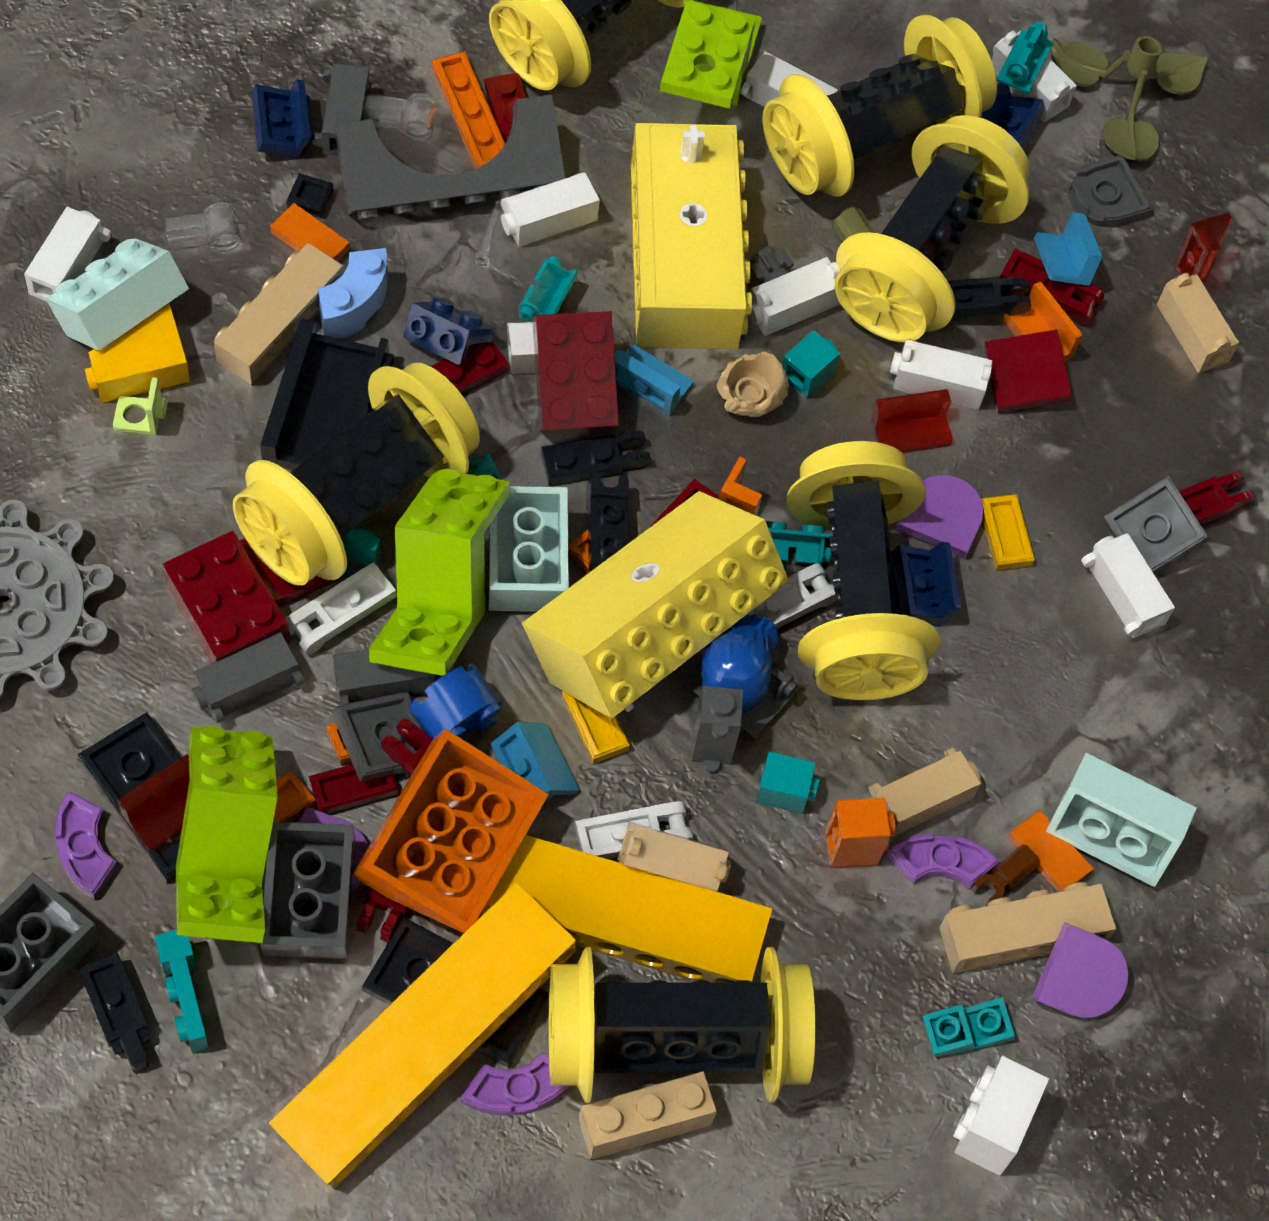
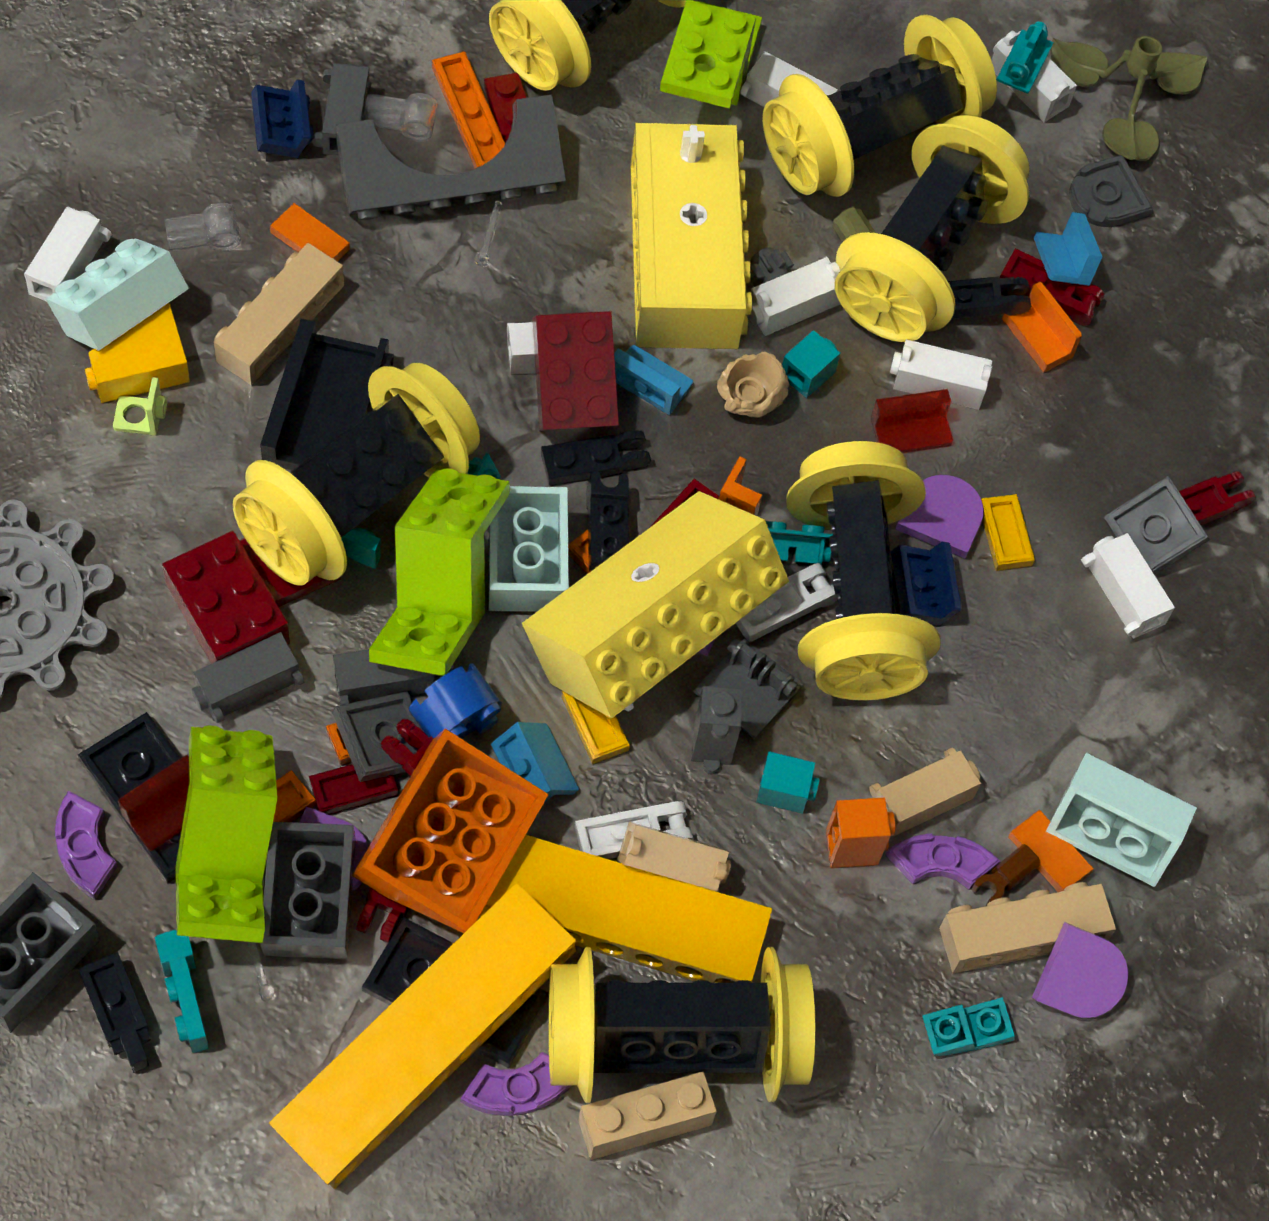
(310, 194): black tile -> none
(341, 607): white plate -> none
(355, 295): light blue brick -> none
(445, 329): dark blue bracket -> none
(481, 365): dark red hinge -> none
(550, 209): white brick -> none
(555, 286): teal hinge -> none
(742, 659): blue piece -> none
(1002, 1113): white brick -> none
(1015, 113): dark blue bracket -> none
(1028, 371): dark red tile -> none
(1197, 322): tan brick -> none
(1202, 246): clear red panel -> none

